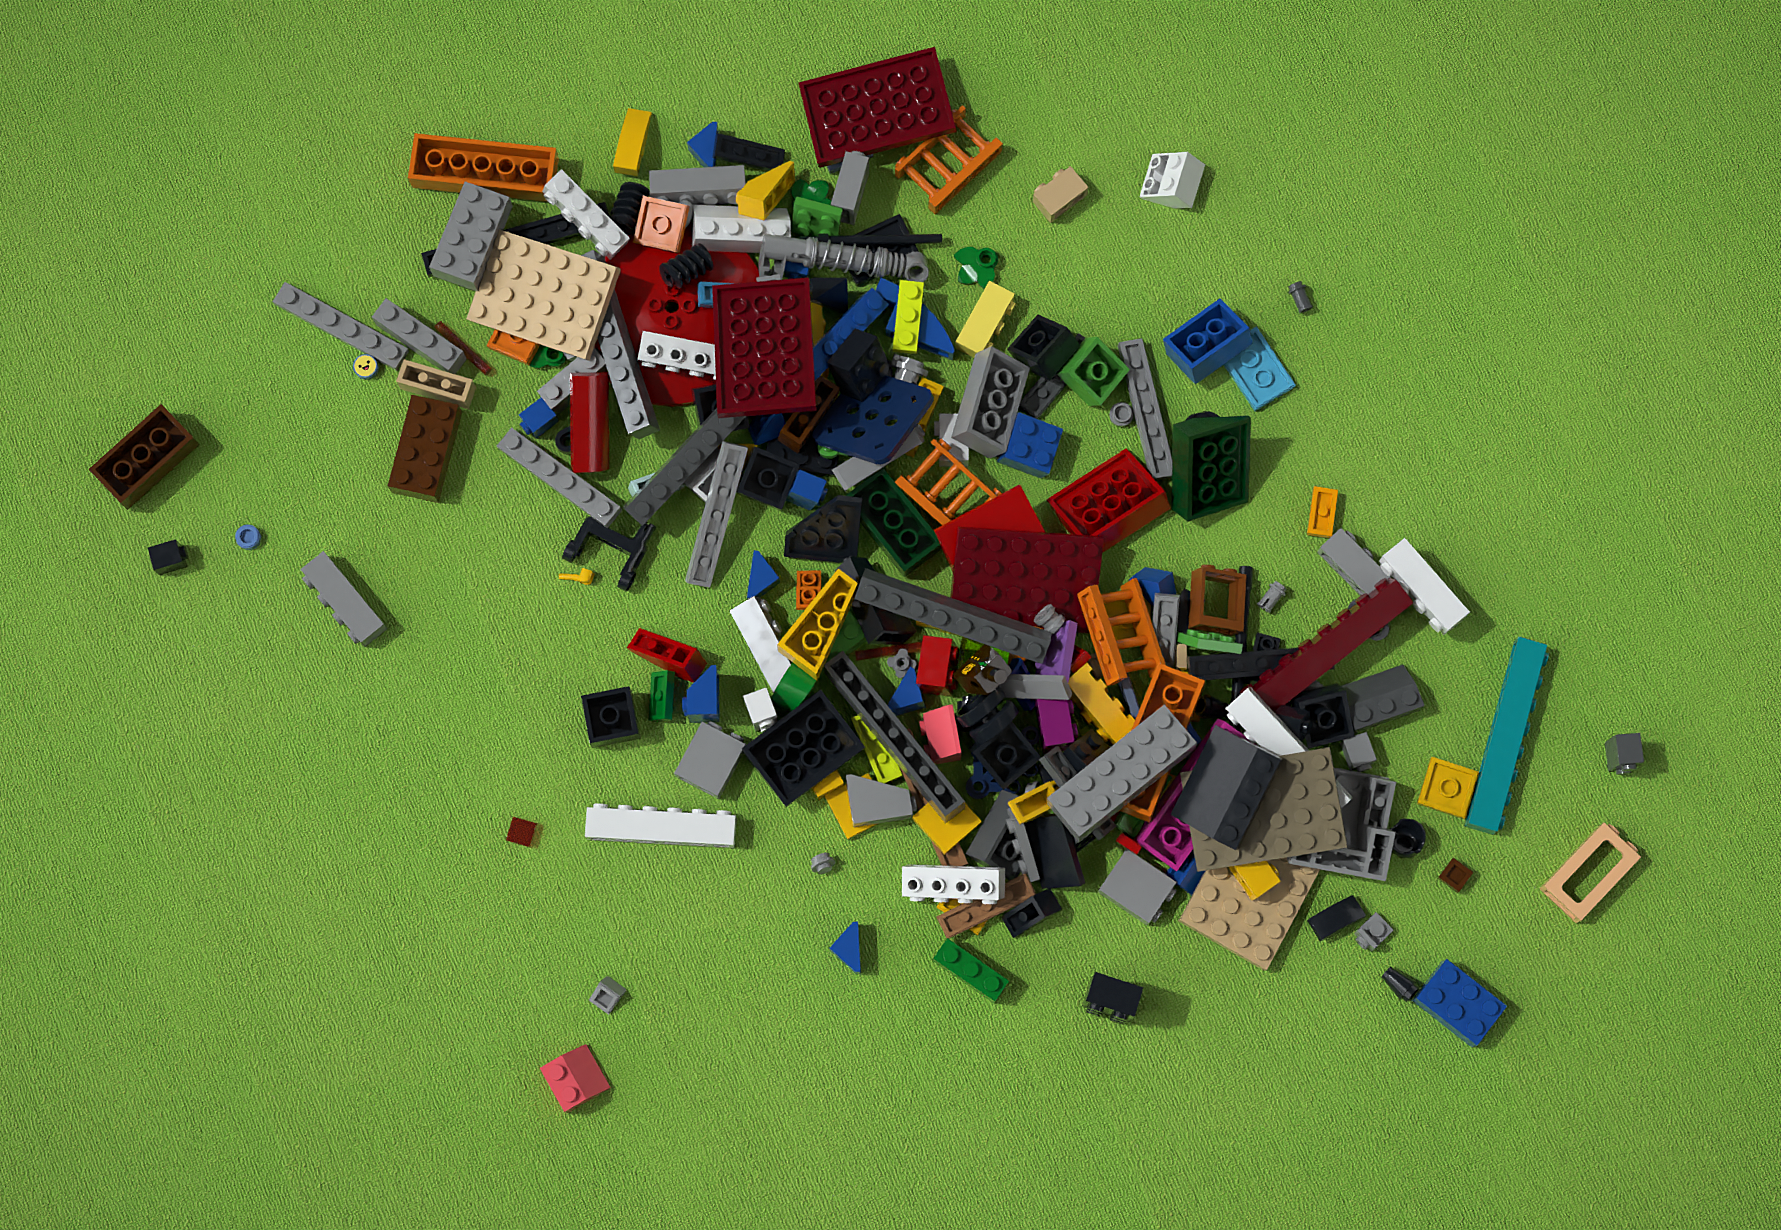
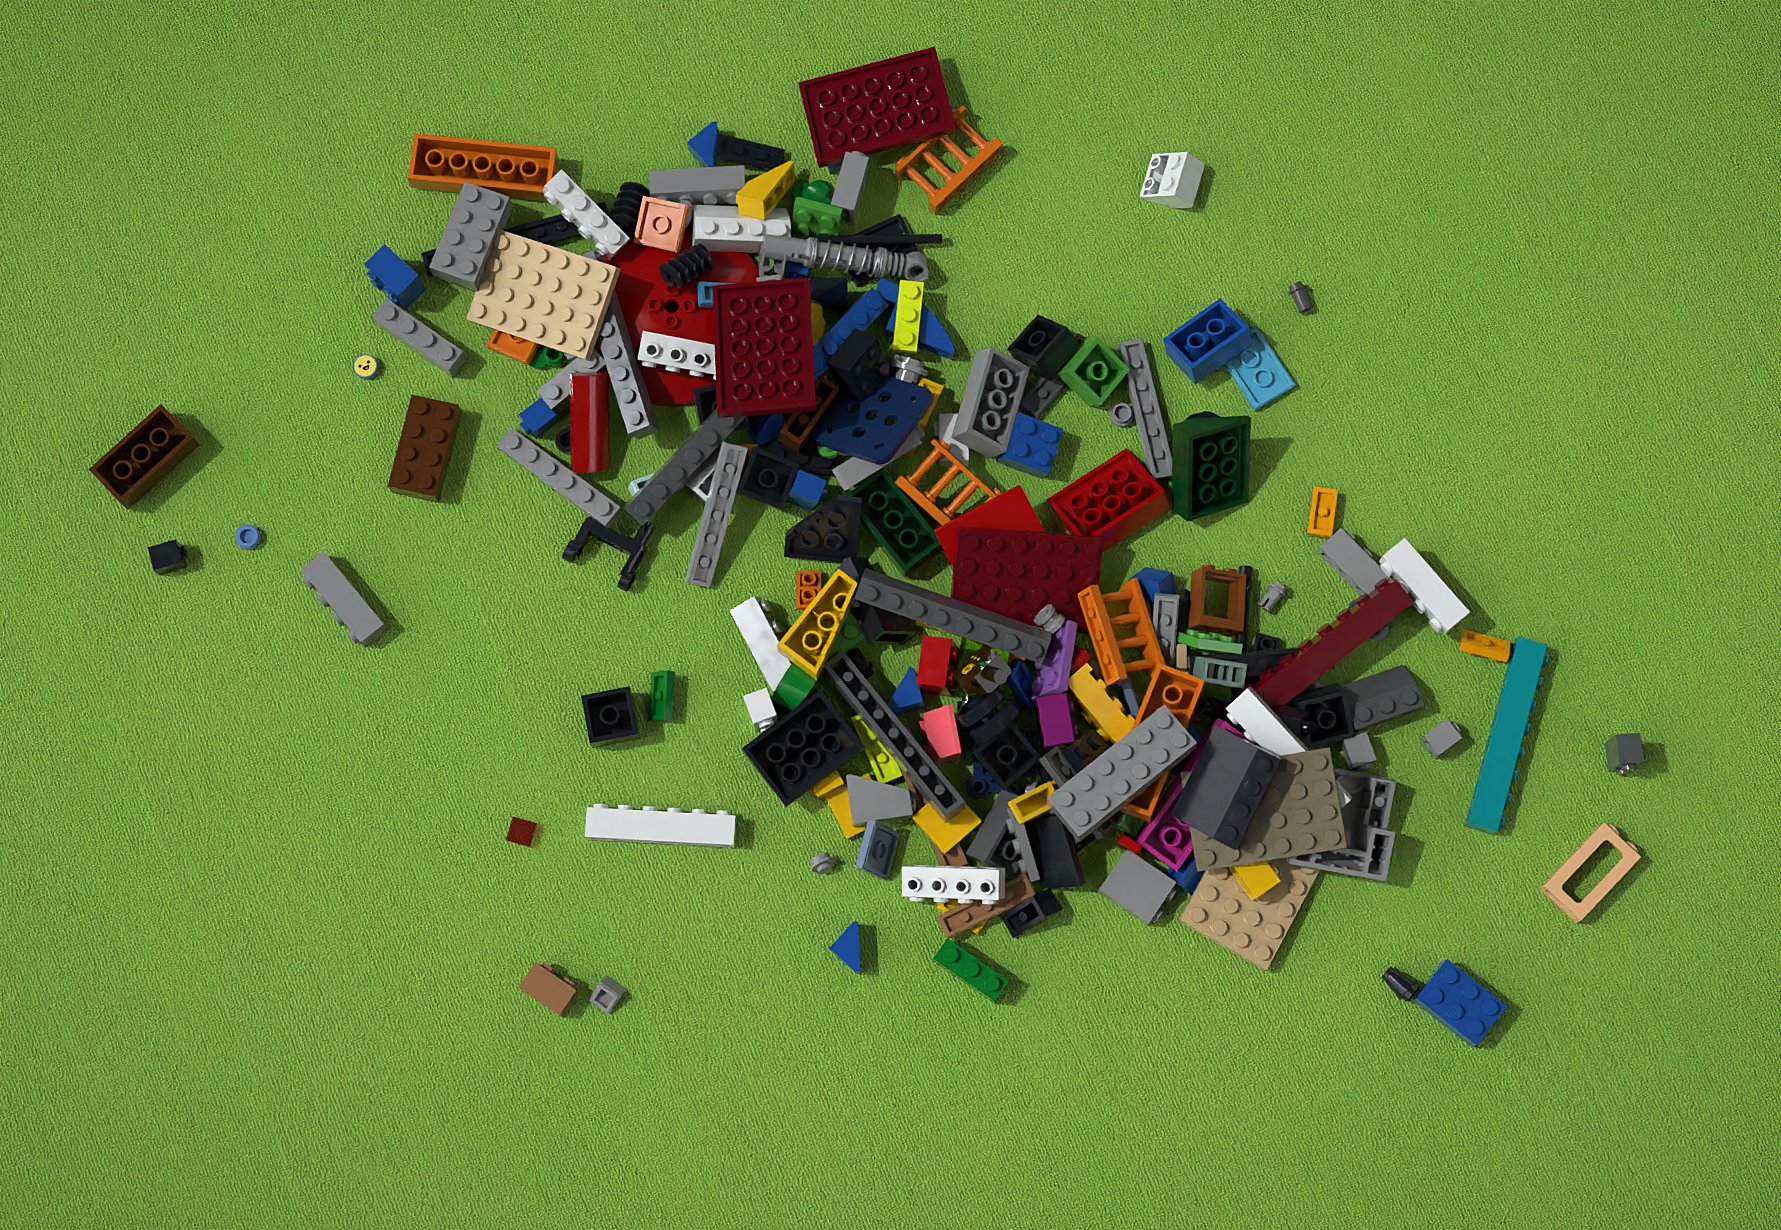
(340, 326): light grey plate -> none
(394, 277): none -> blue brick
(436, 384): tan brick -> none
(469, 353): clear red bar -> none
(548, 988): none -> medium nougat brick
(575, 1078): coral slope -> none
(585, 577): yellow hand -> none
(632, 142): yellow slope -> none
(668, 654): red slope -> none
(703, 698): blue slope -> none
(710, 759): light grey brick -> none
(761, 577): blue slope -> none
(864, 666): none -> black pin
(877, 850): none -> sand blue tile
(887, 651): clear red bar -> none
(901, 656): light grey plate -> none
(973, 267): green plate -> none
(986, 319): light yellow brick -> none
(1036, 687): light grey tile -> none
(1060, 193): tan brick -> none
(1112, 998): black brick -> none
(1205, 667): none -> sand green slope
(1336, 917): black slope -> none
(1372, 932): light grey bracket -> none
(1409, 838): black hair -> none
(1441, 737): none -> light grey brick
(1447, 787): yellow tile -> none
(1455, 875): reddish brown plate -> none
(1484, 645): none -> light orange plate

